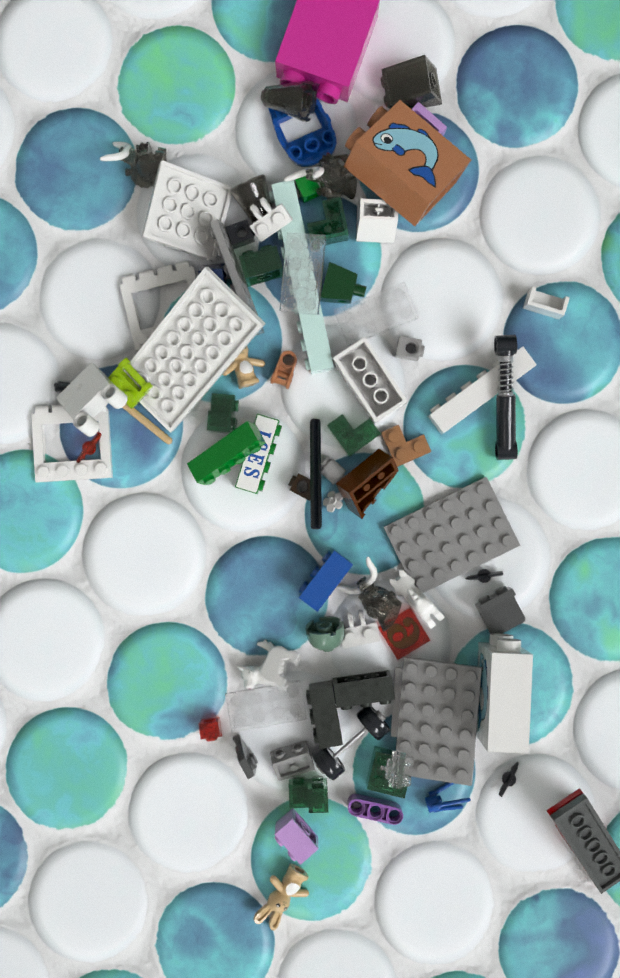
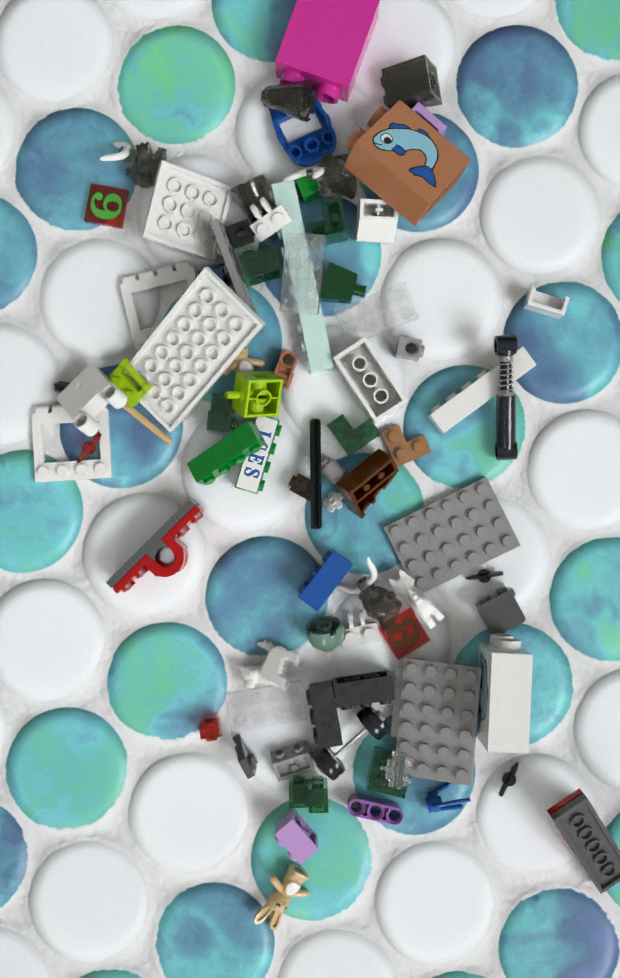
(106, 206): none -> clear red tile
(148, 556): none -> red piece
(256, 393): none -> lime piece

